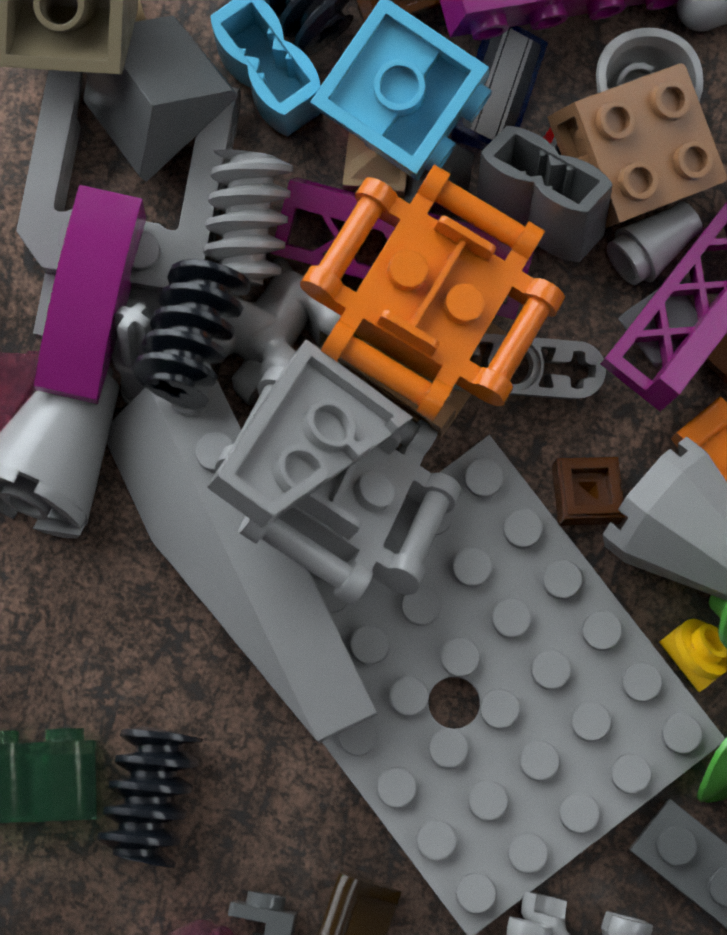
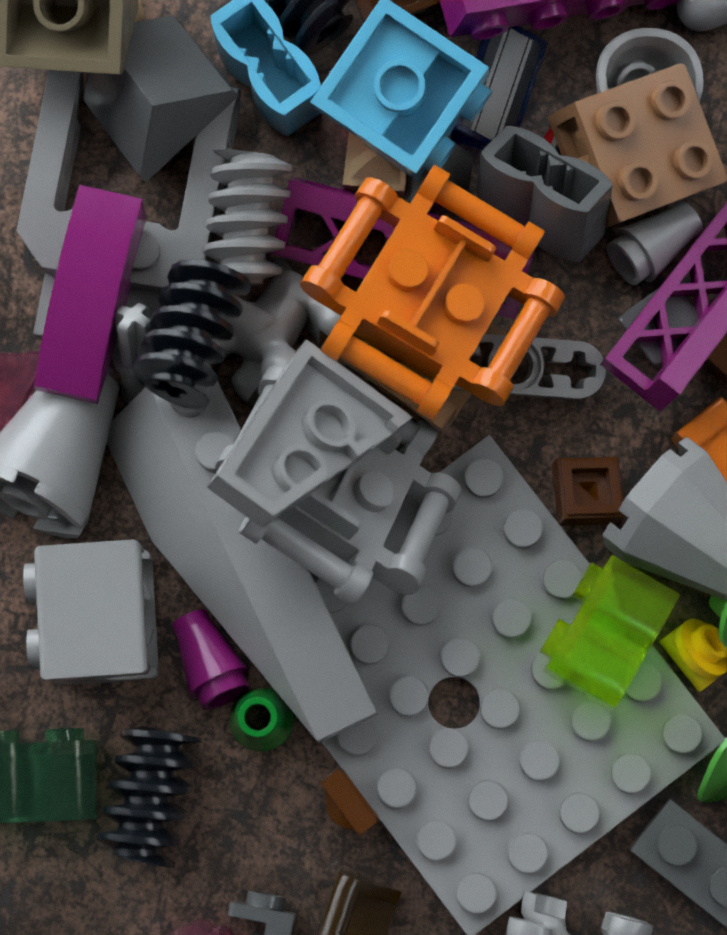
(92, 613): none -> light grey piece
(209, 663): none -> magenta cone
(276, 731): none -> green cone
(346, 803): none -> reddish brown tile
(609, 632): none -> clear neon green brick

